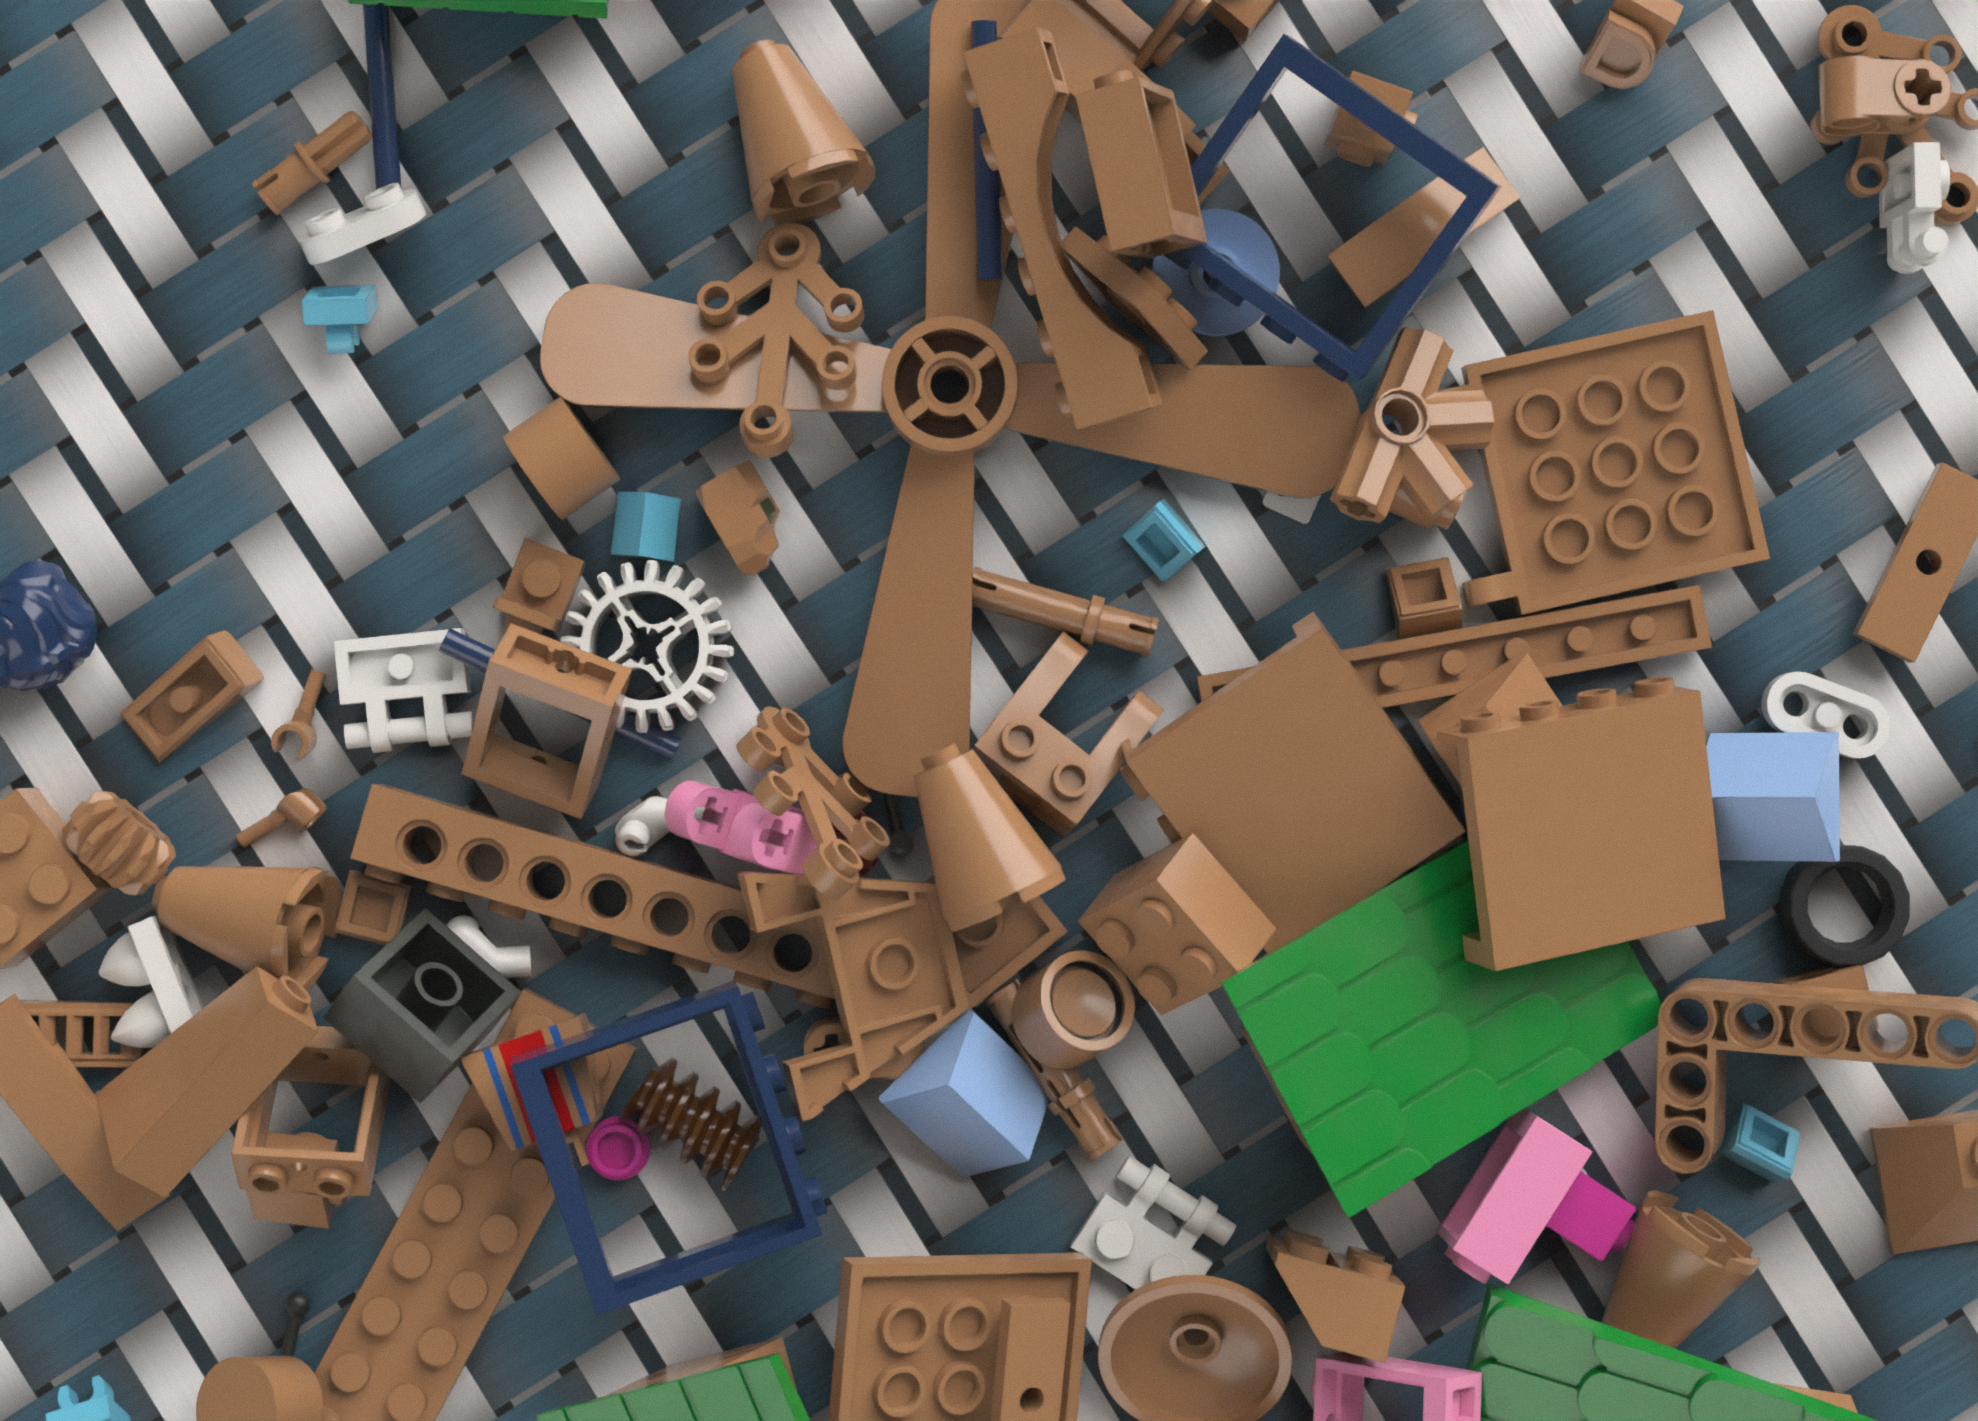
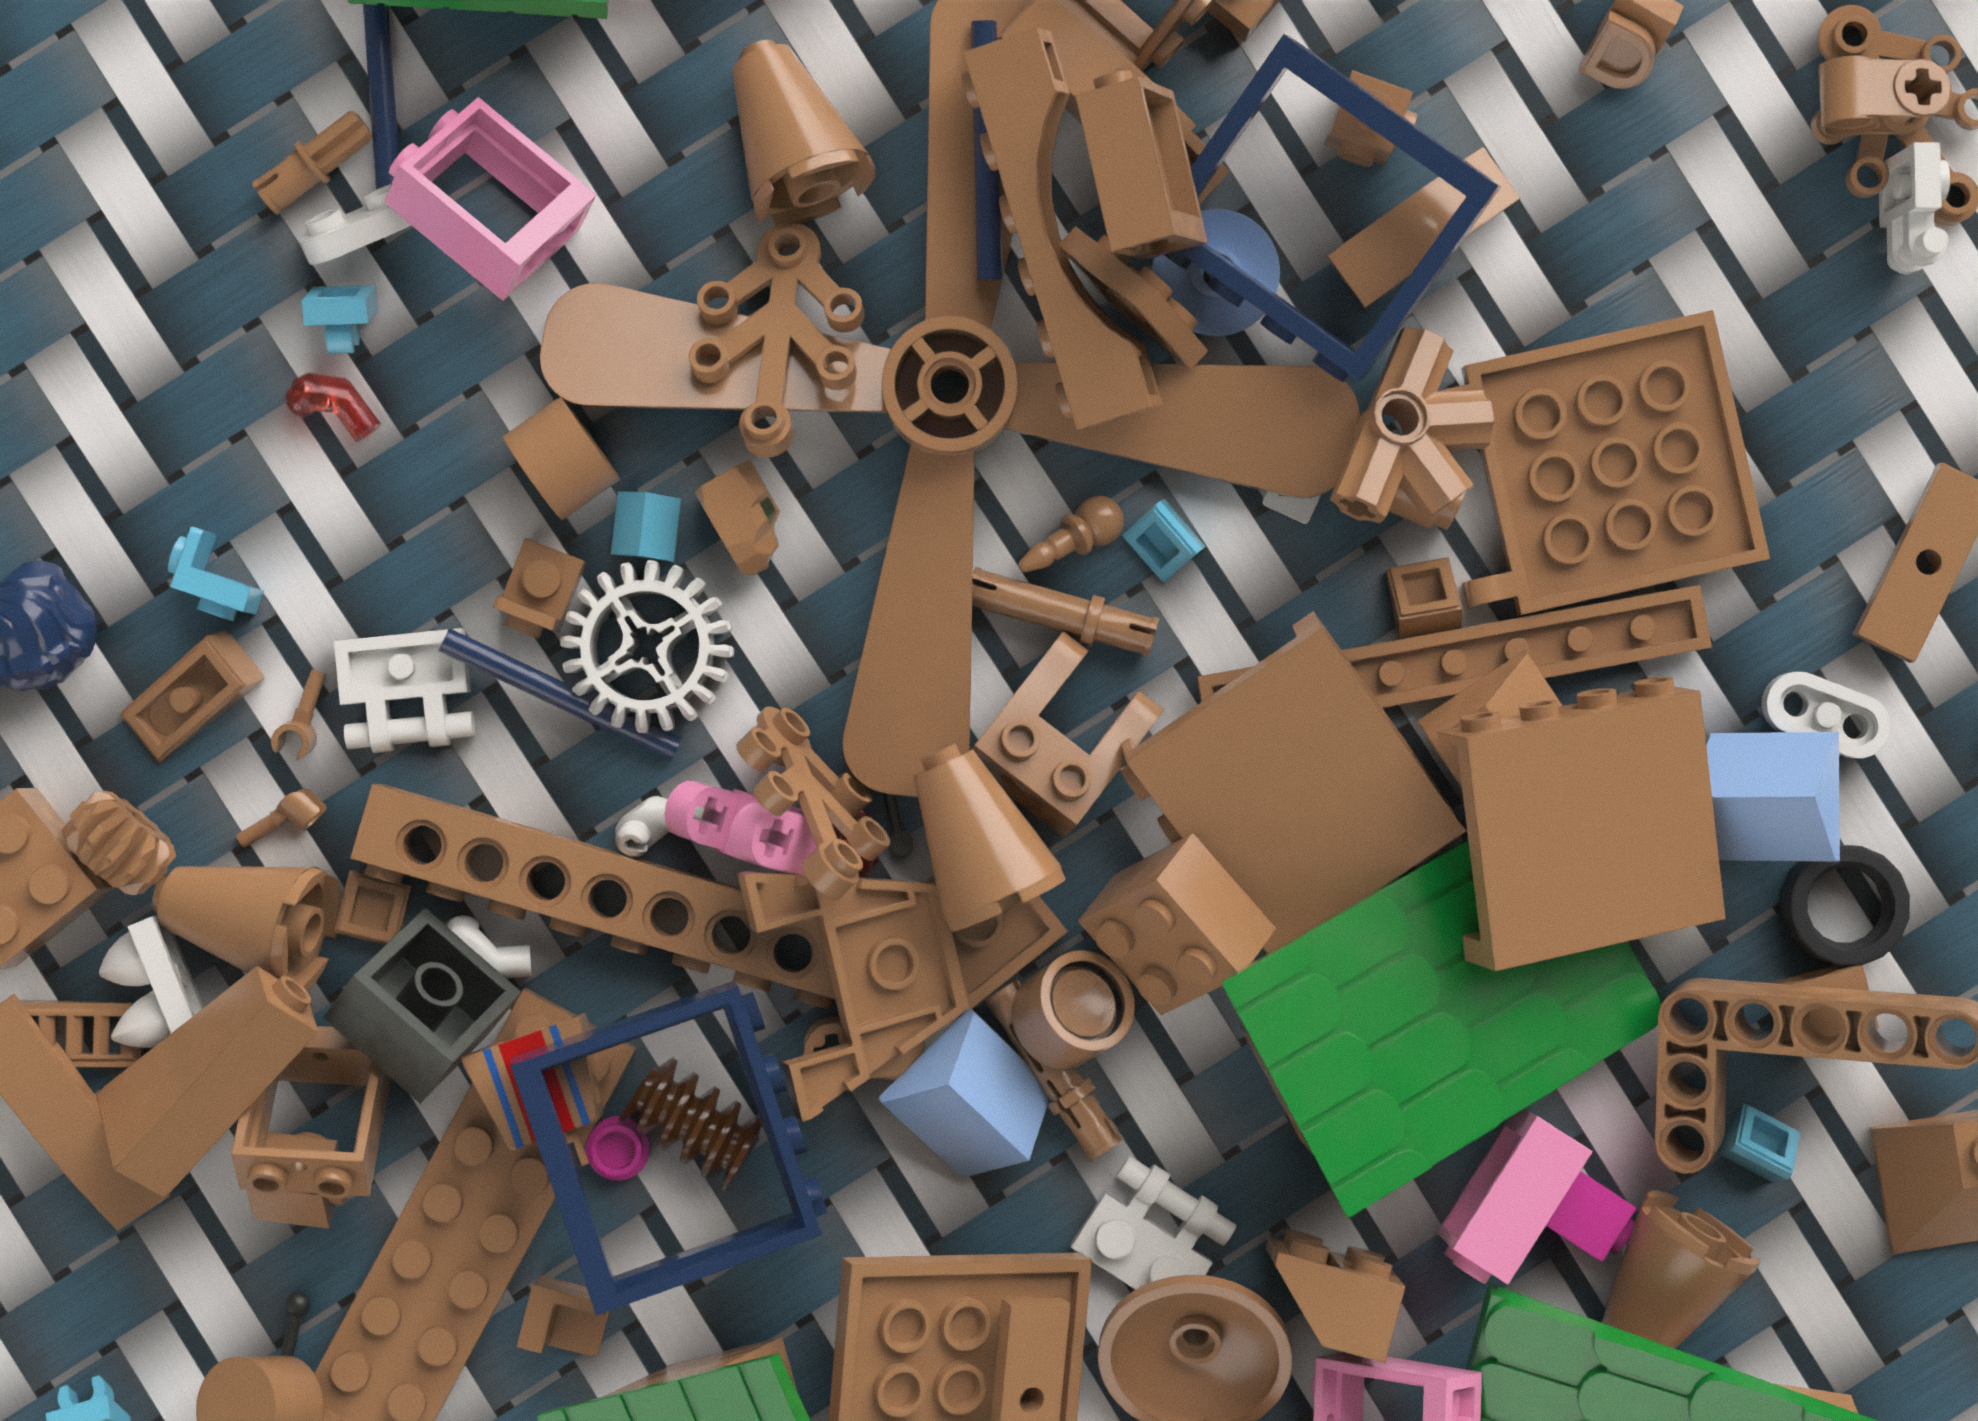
(218, 594): none -> medium azure bracket
(335, 395): none -> clear red arm
(517, 164): none -> bright pink window
(561, 1317): none -> medium nougat panel
(590, 689): medium nougat window -> none
(1095, 523): none -> medium nougat bar

